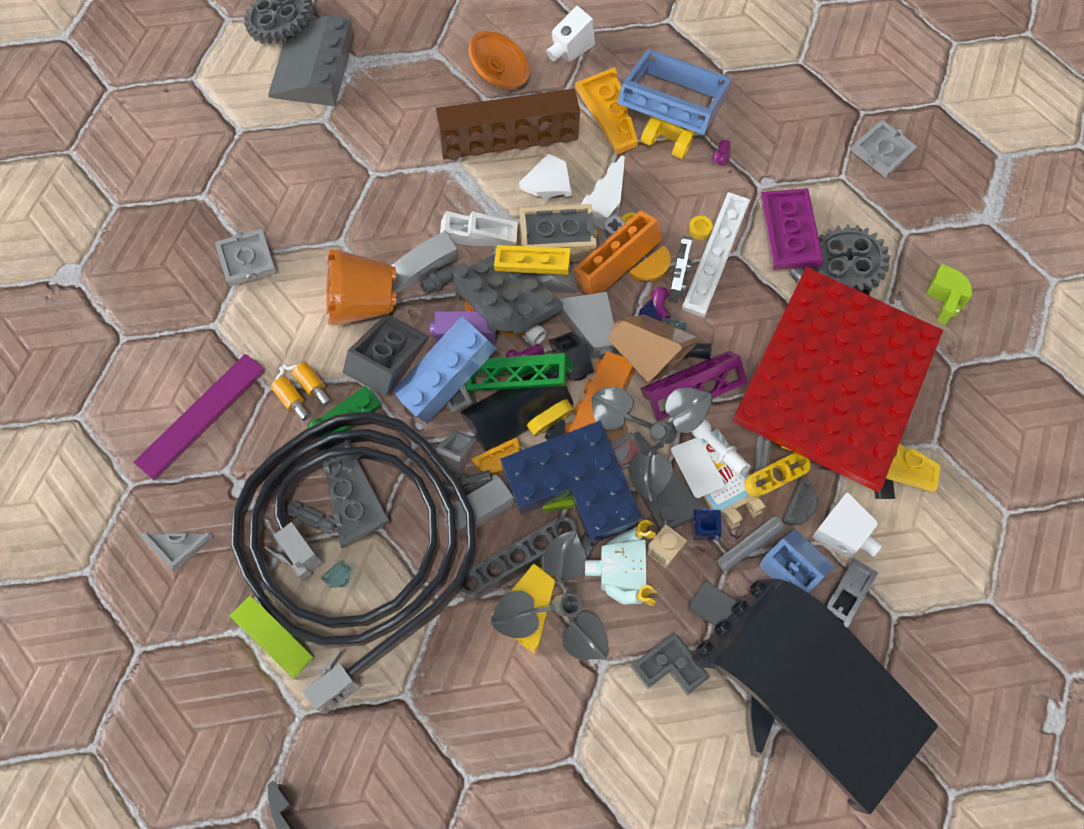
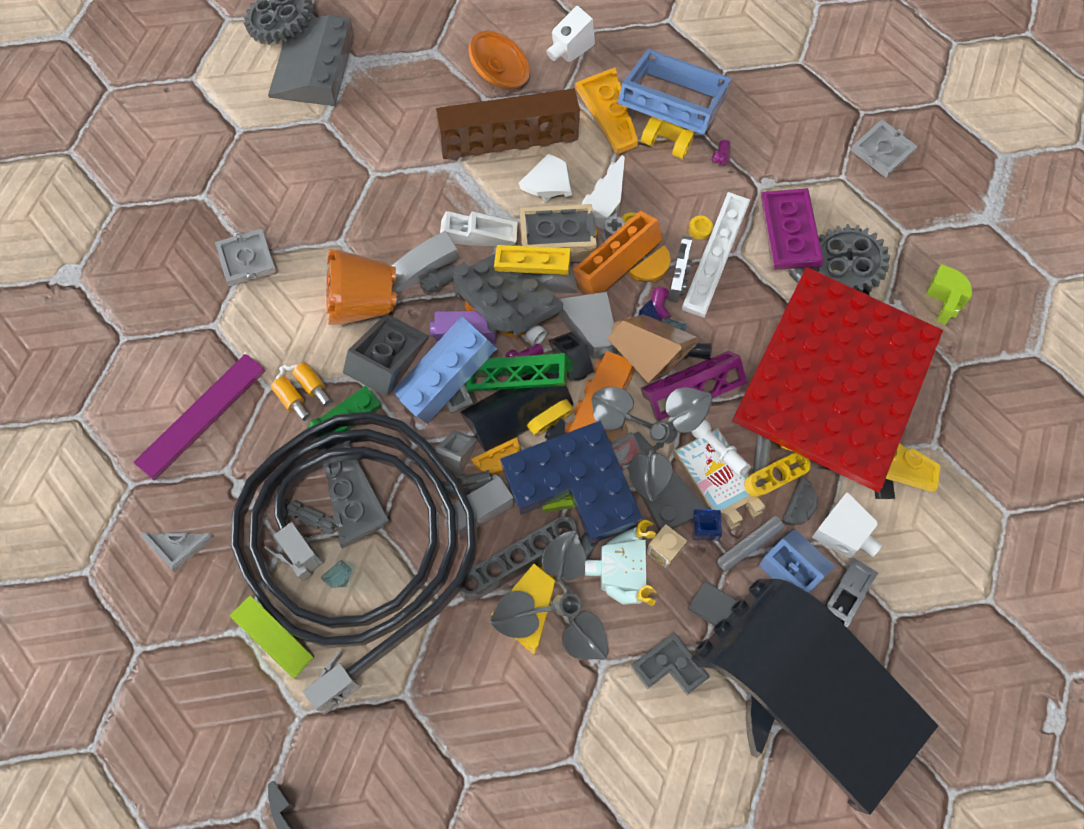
(697, 467): white sticker -> none

